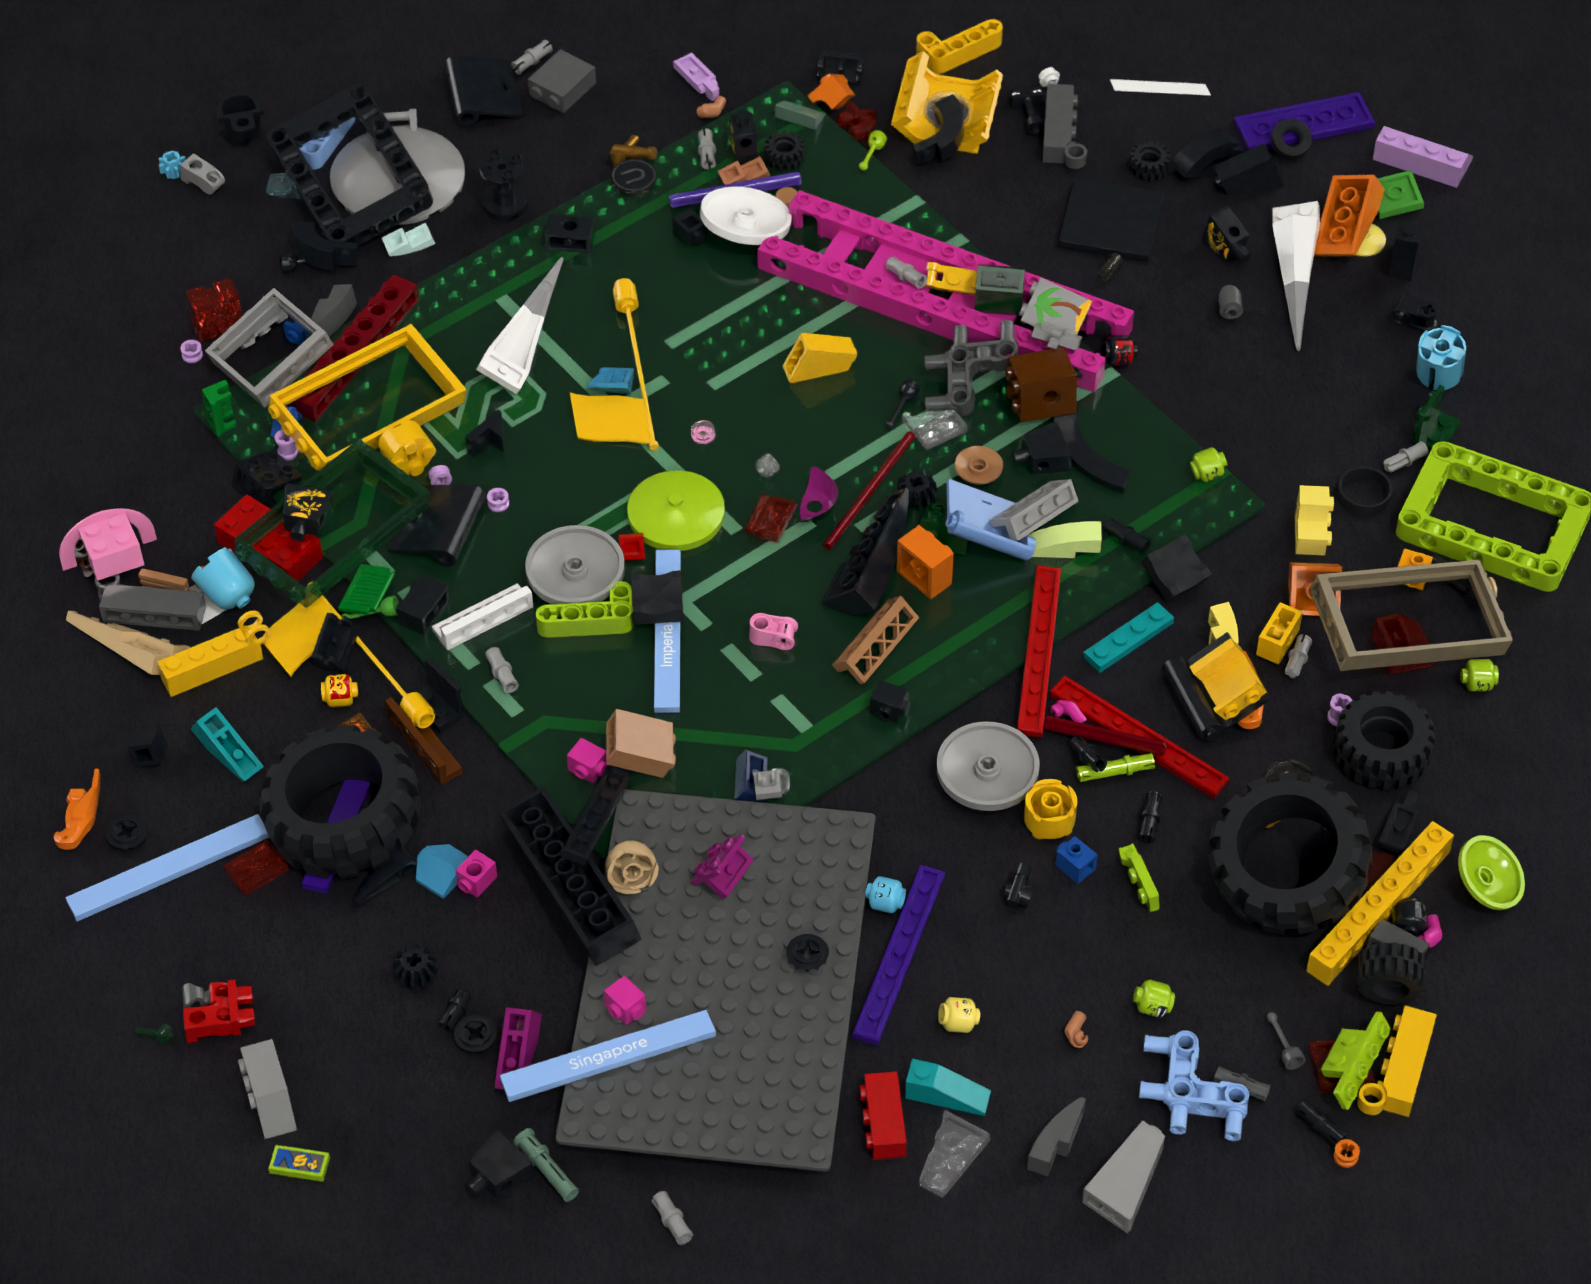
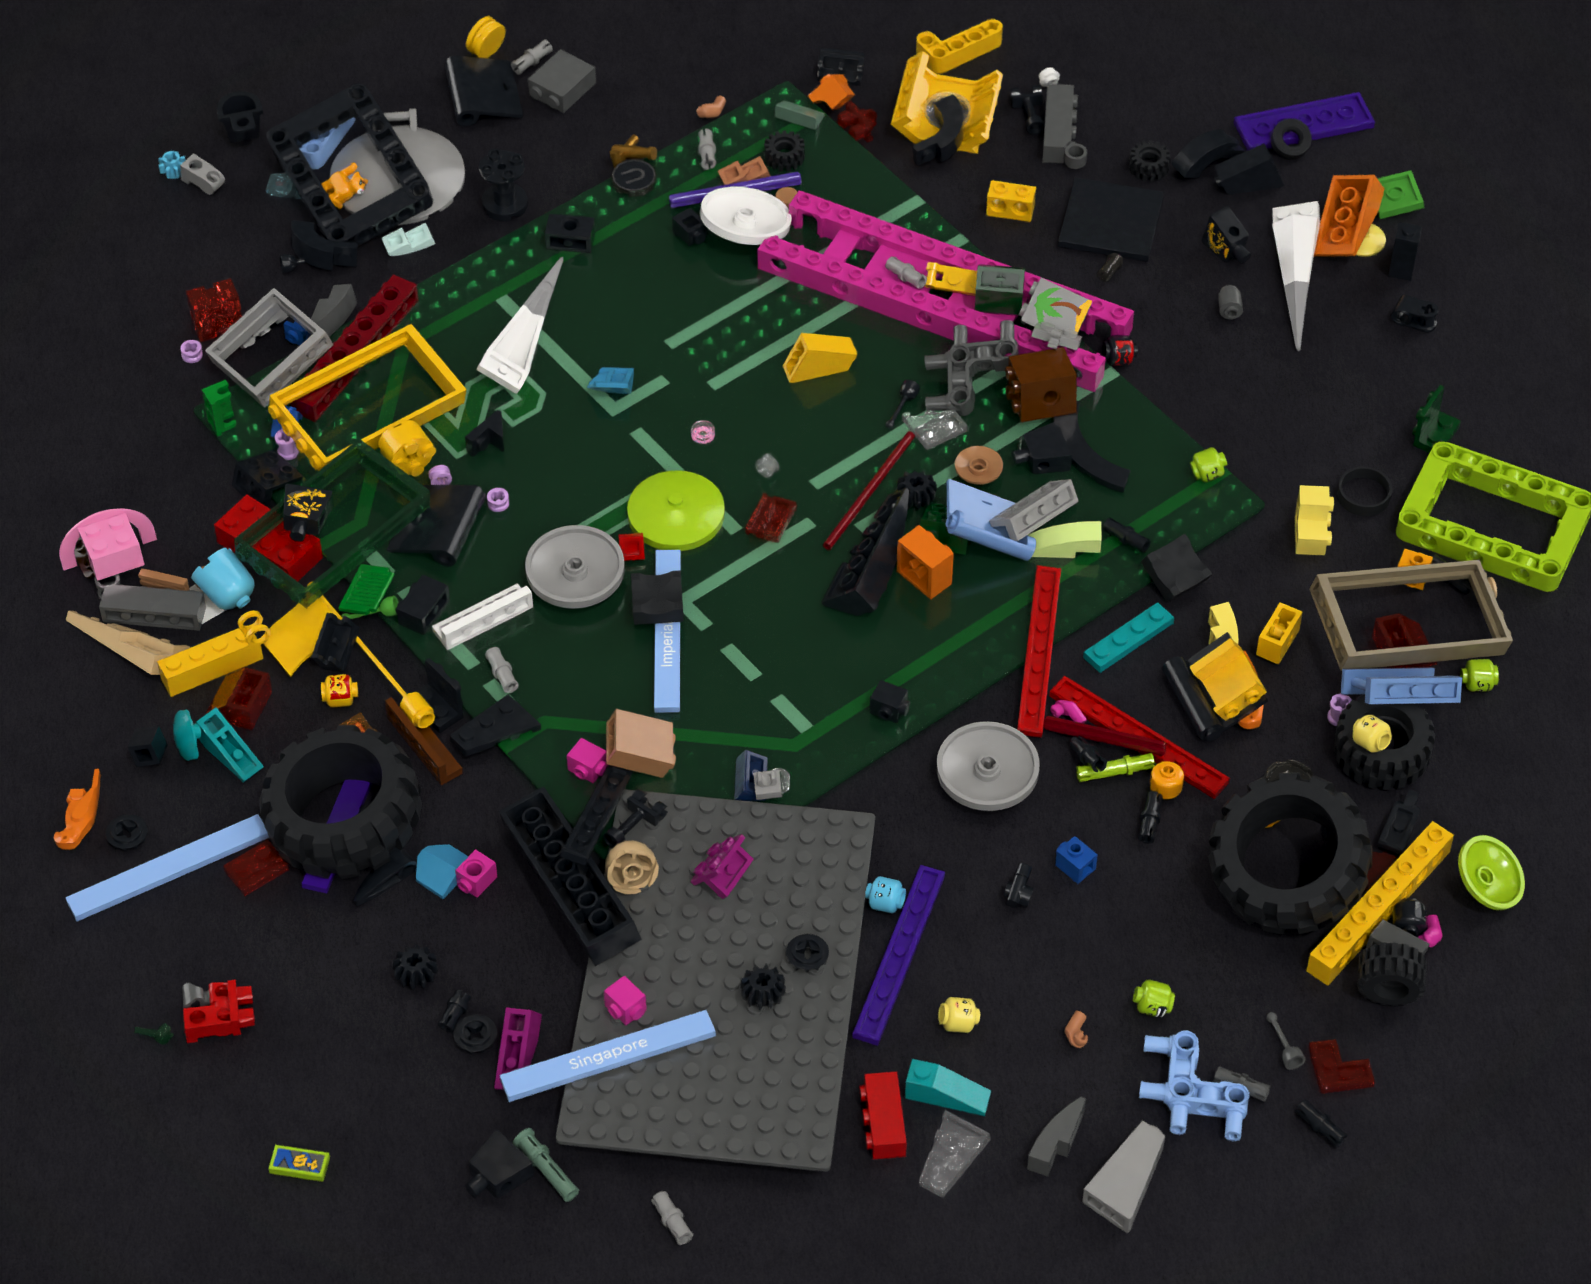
(186, 735): none -> teal dish
(242, 697): none -> clear red slope
(268, 1088): light grey wedge -> none
(342, 188): none -> light orange animal
(485, 37): none -> yellow head
(495, 724): none -> black wing
(589, 617): lime beam -> none
(617, 416): yellow flag -> none
(635, 804): none -> black bar
(697, 75): lavender hinge -> none
(743, 127): black torso -> none
(763, 986): none -> black gear
(771, 630): bright pink piece -> none
(820, 489): magenta piece -> none
(869, 634): medium nougat fence -> none
(877, 144): lime hinge -> none
(1011, 201): none -> yellow brick
(1050, 809): yellow brick -> none
(1139, 874): lime hinge -> none
(1160, 87): white sticker -> none
(1167, 779): none -> light orange head
(1298, 656): light grey axle -> none
(1300, 580): orange slope -> none
(1345, 1161): orange bush -> none
(1353, 1057): lime bracket -> none
(1371, 733): none -> light yellow head
(1401, 685): none -> medium blue fence
(1404, 1066): yellow hinge -> none
(1405, 457): light grey axle -> none
(1421, 156): lavender wedge -> none
(1443, 351): medium azure cylinder -> none

